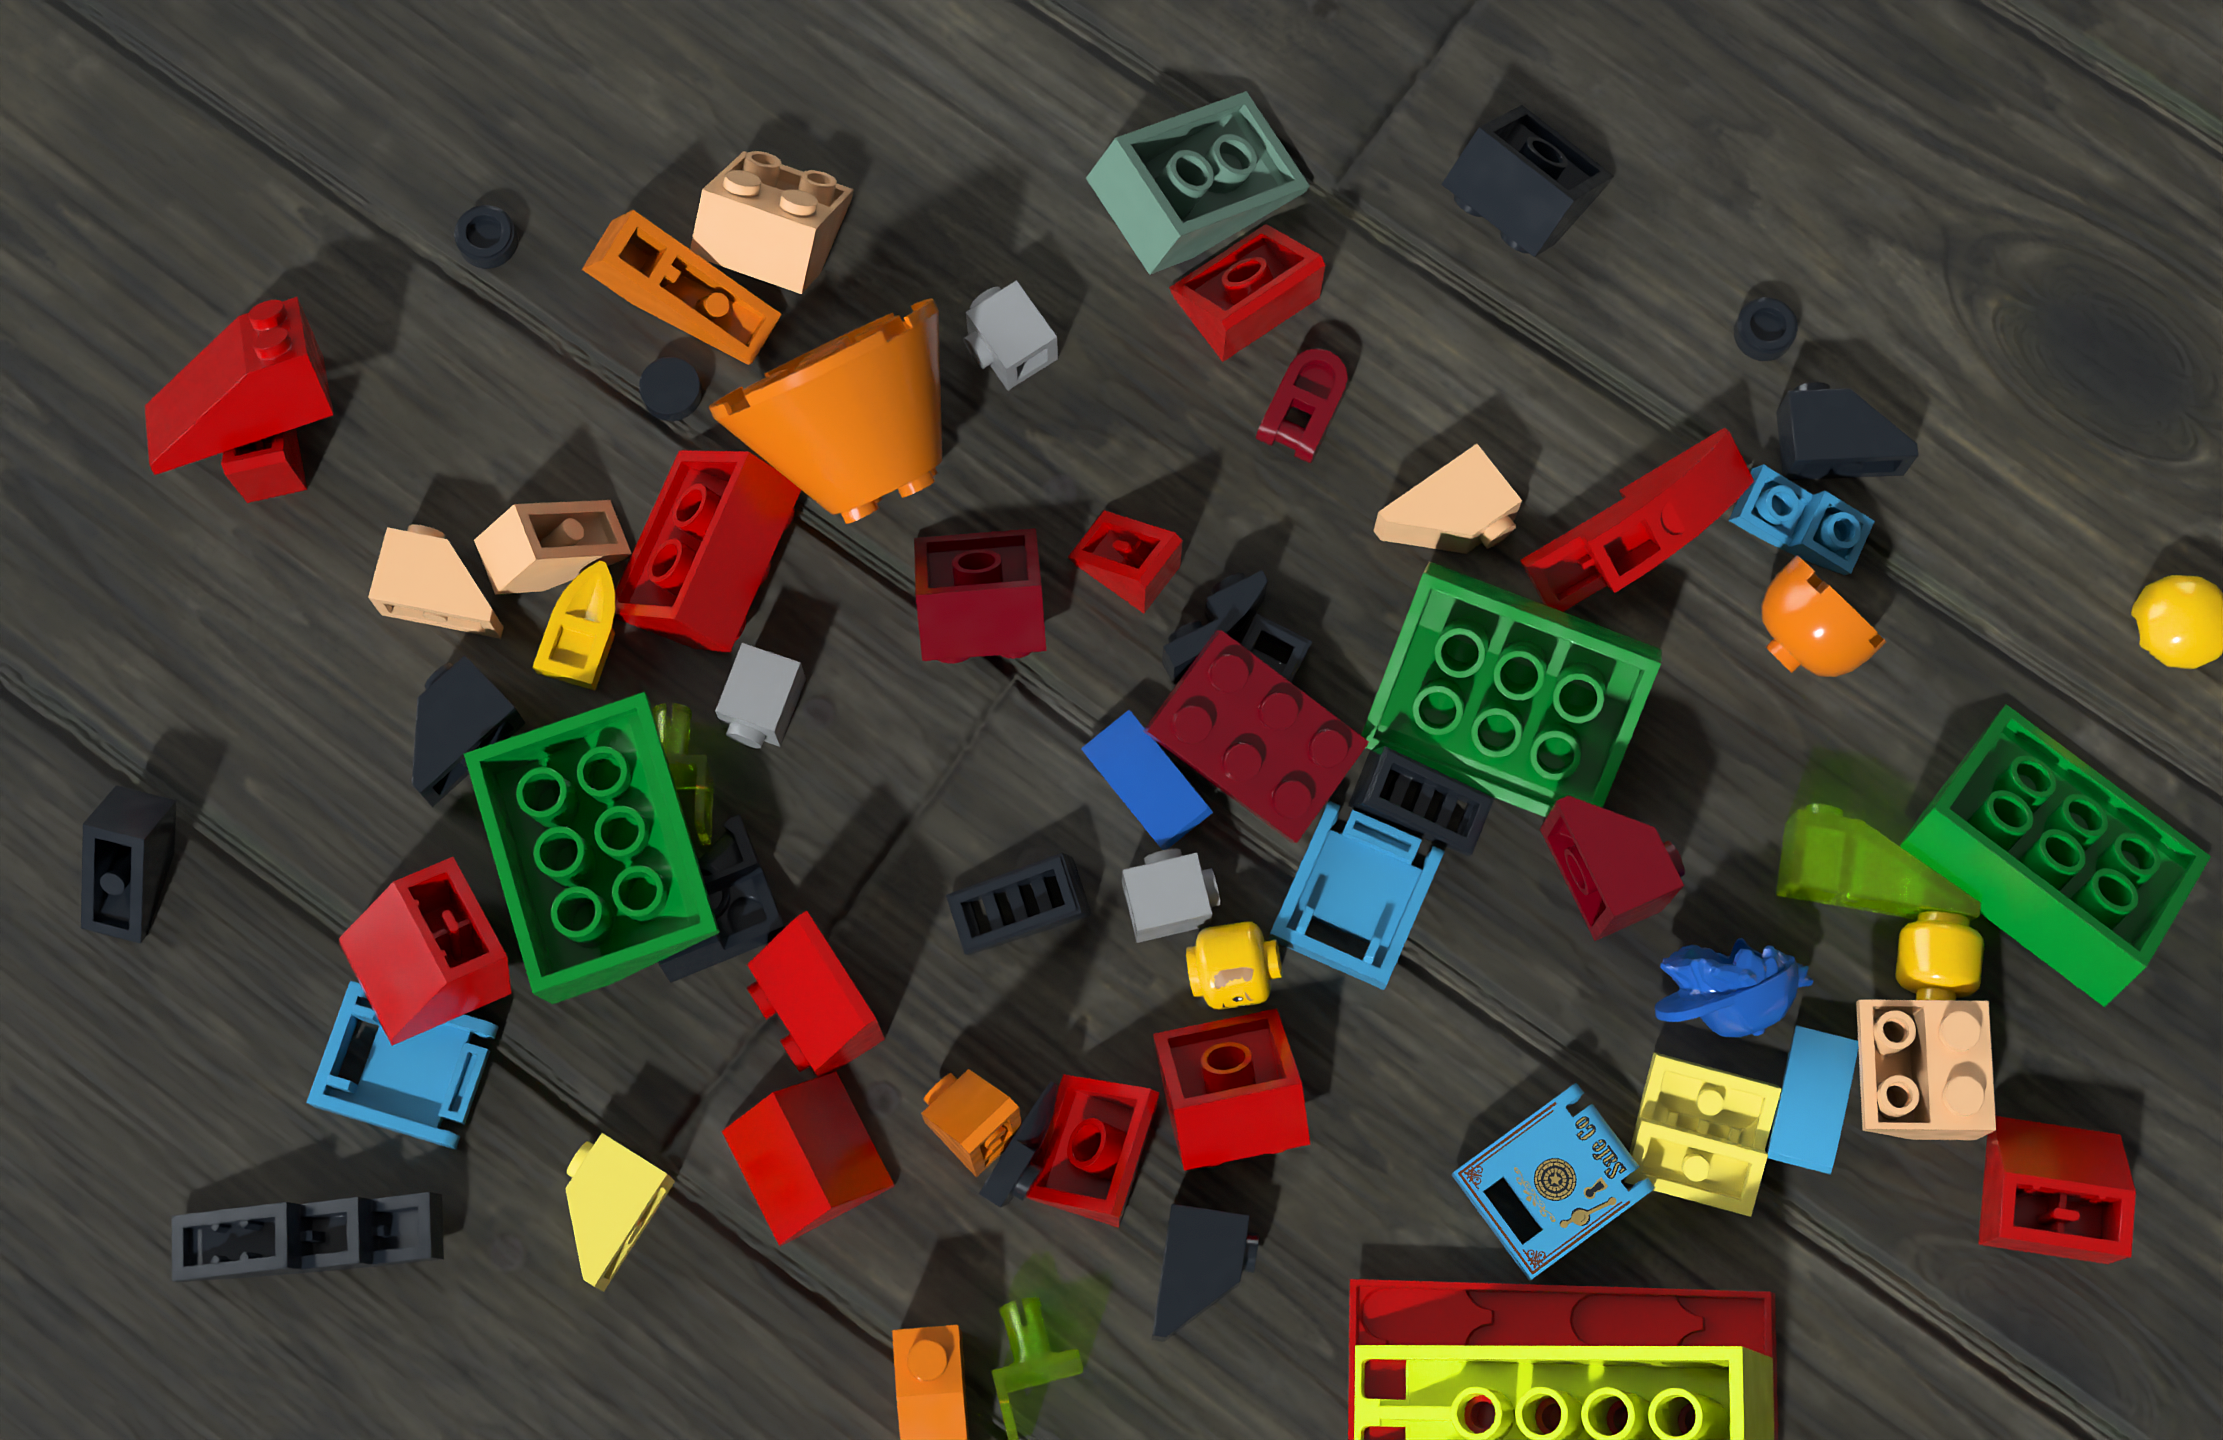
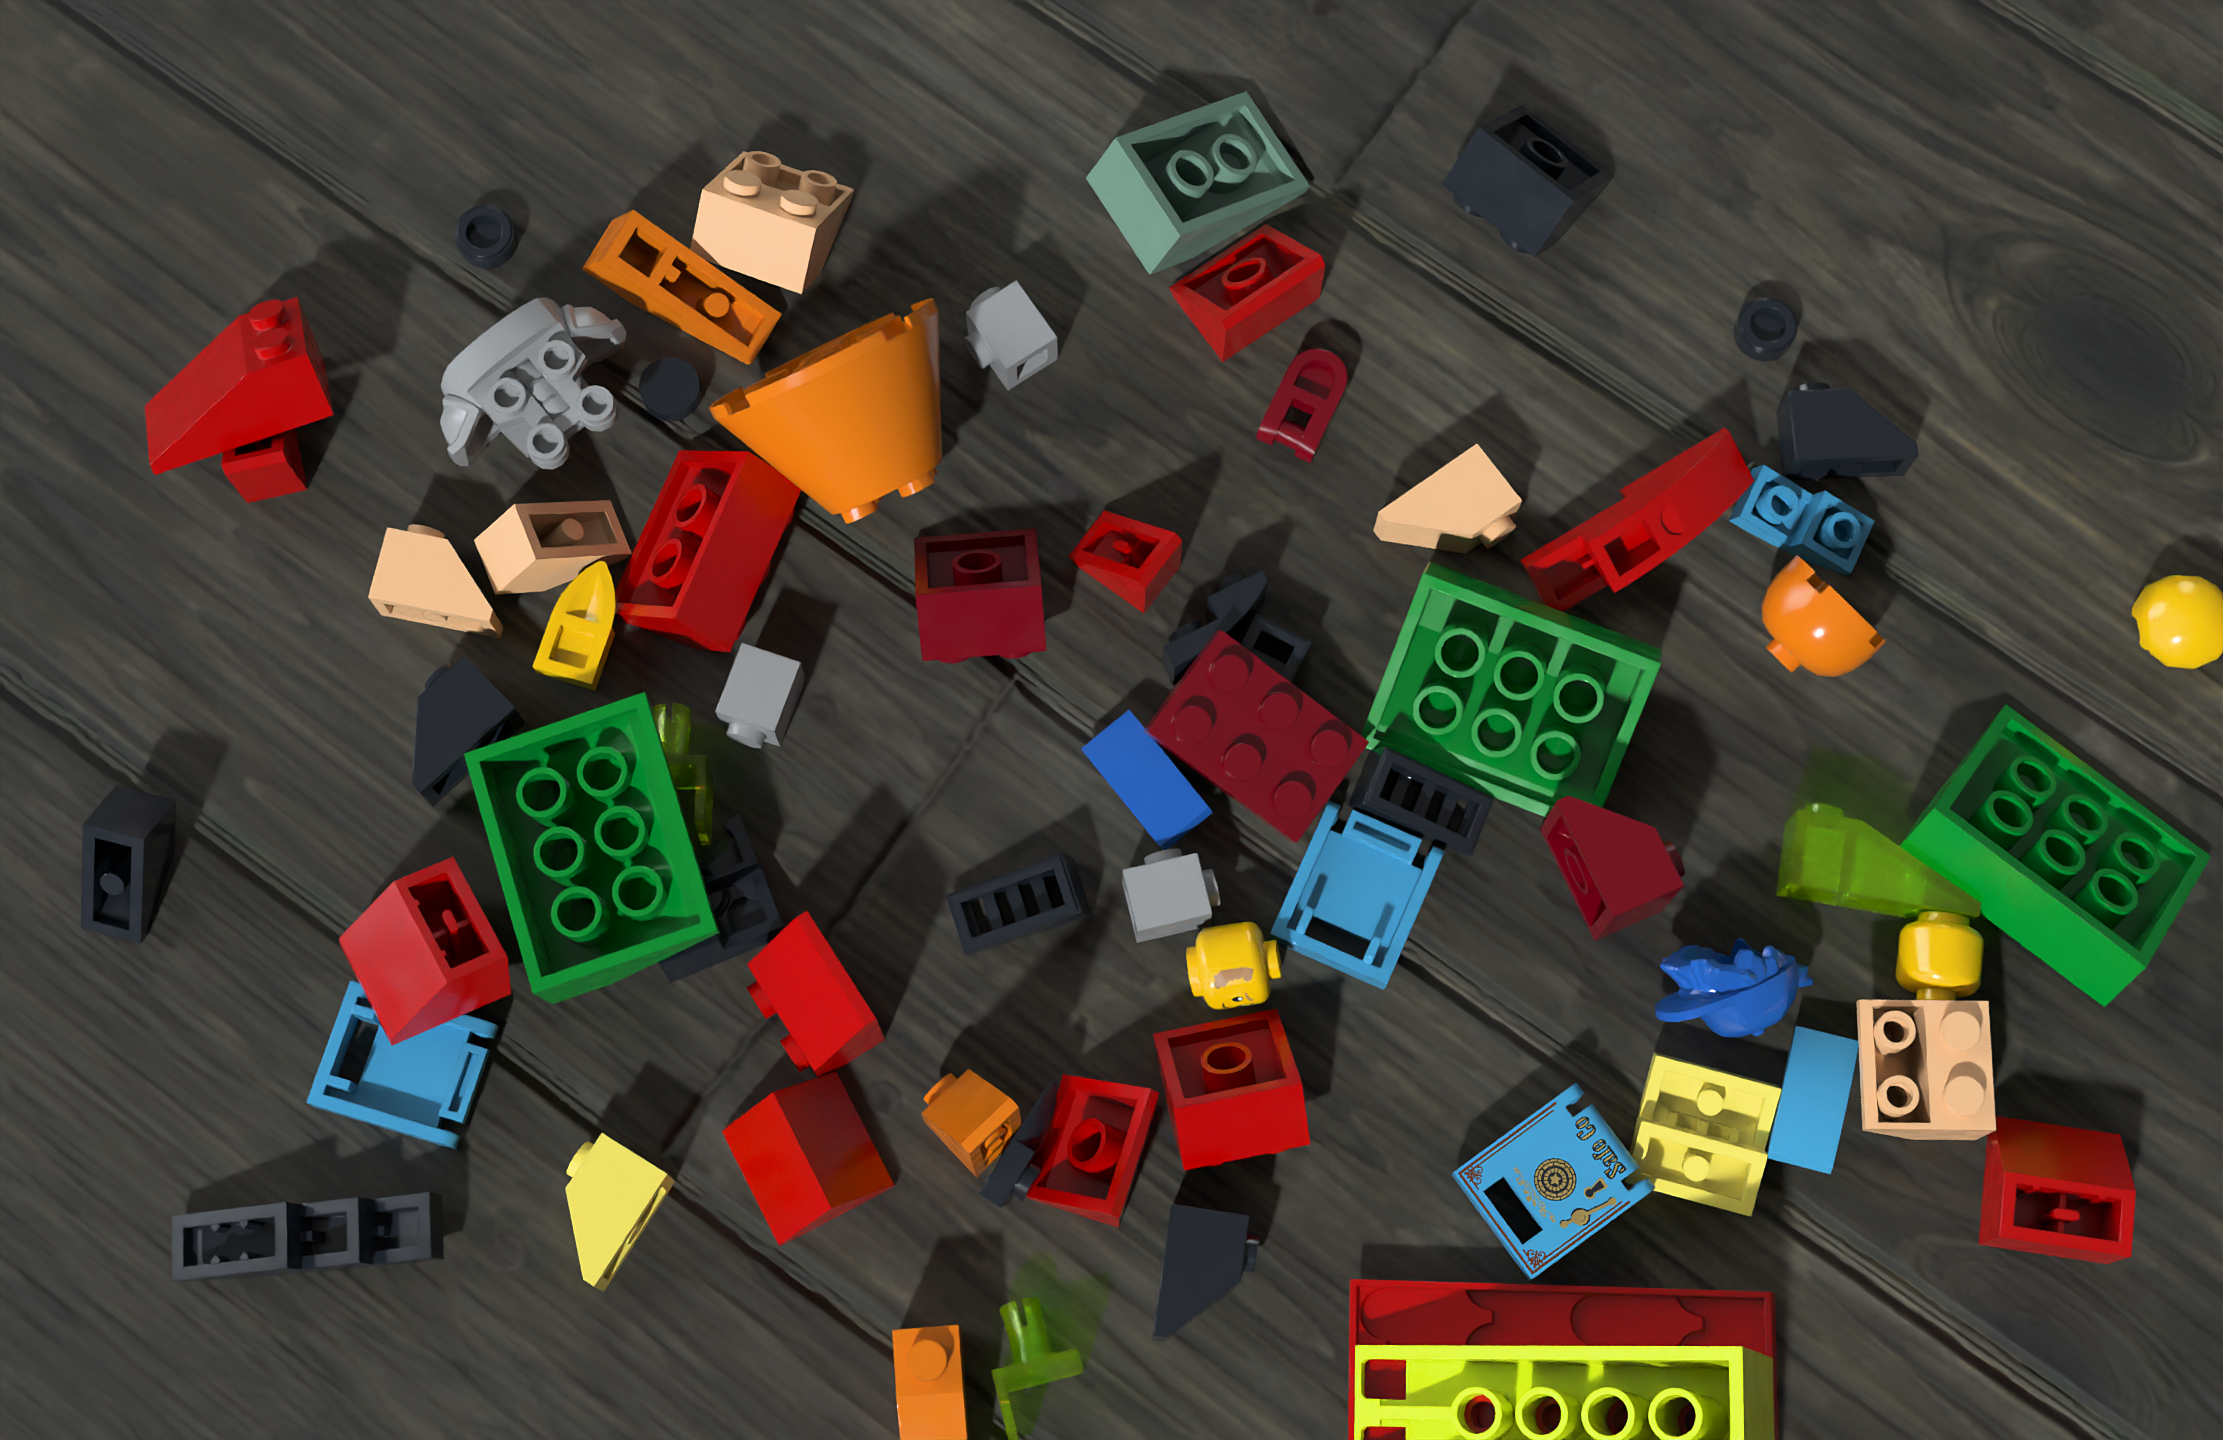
(529, 383): none -> light grey piece

